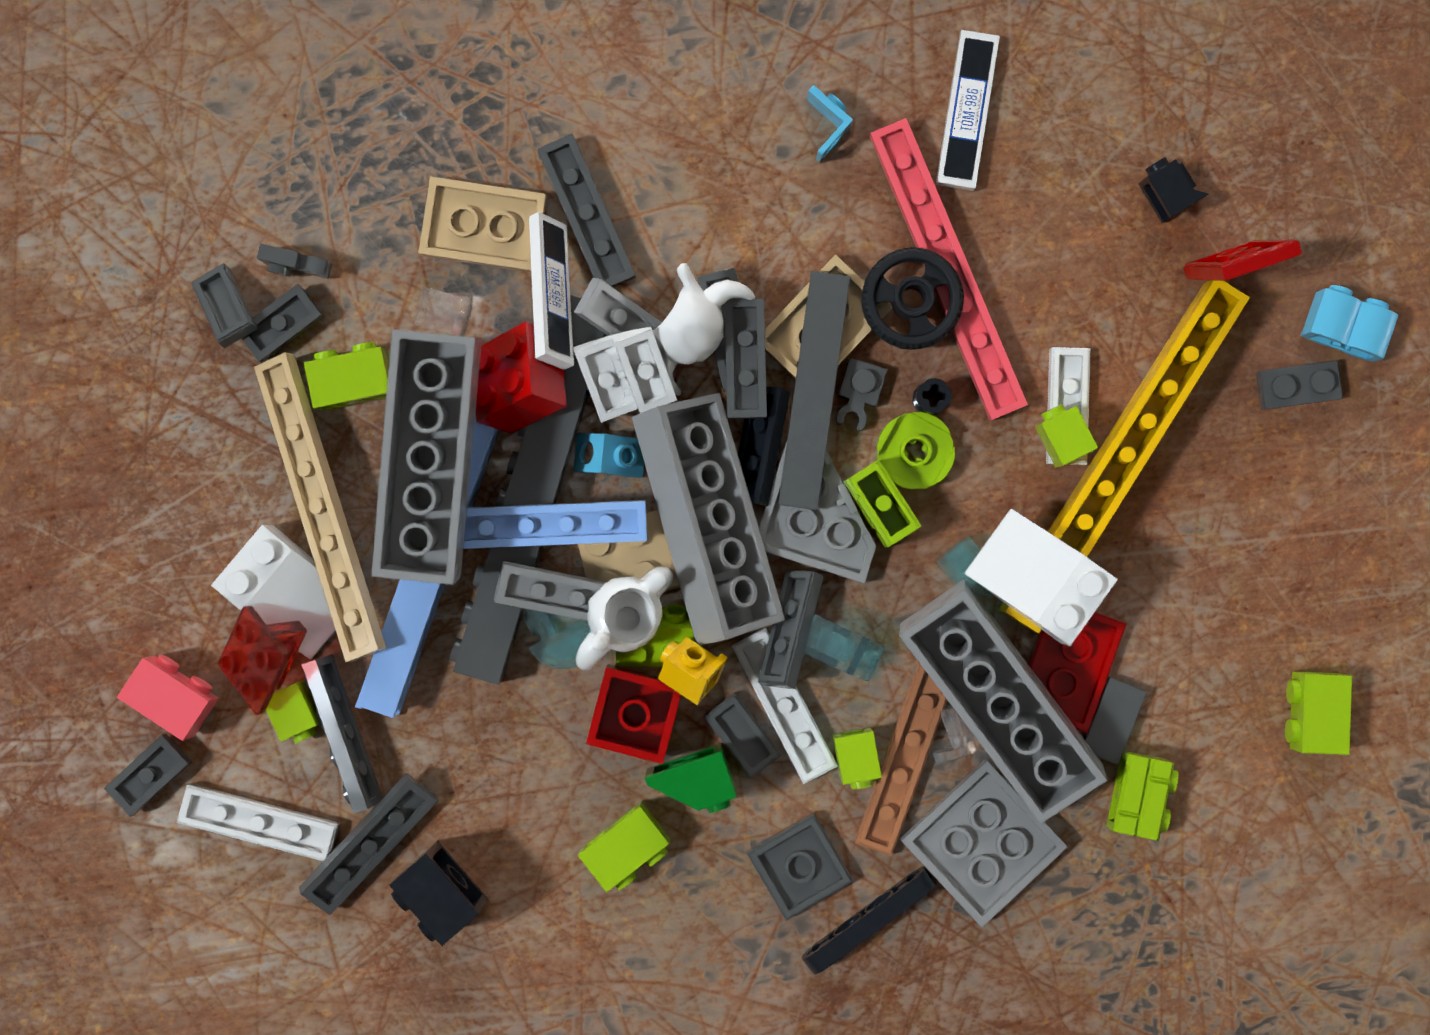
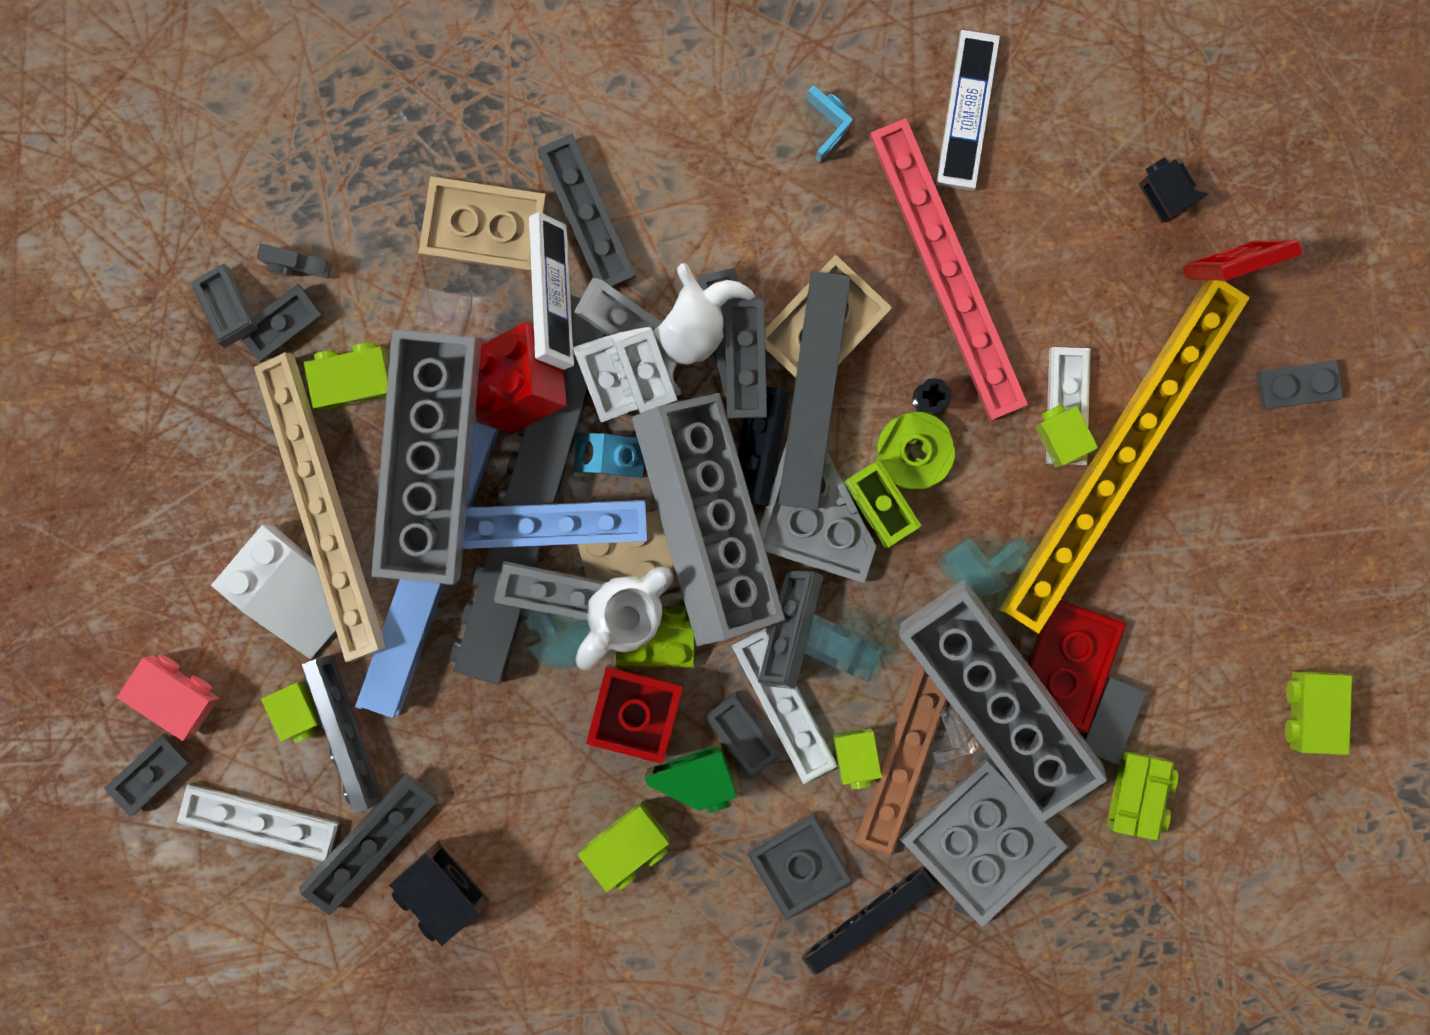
(260, 656): clear red bracket -> none
(690, 669): yellow brick -> none
(862, 387): dark grey plate -> none
(937, 273): black wheel -> none
(1040, 577): white slope -> none
(1350, 324): medium azure brick -> none

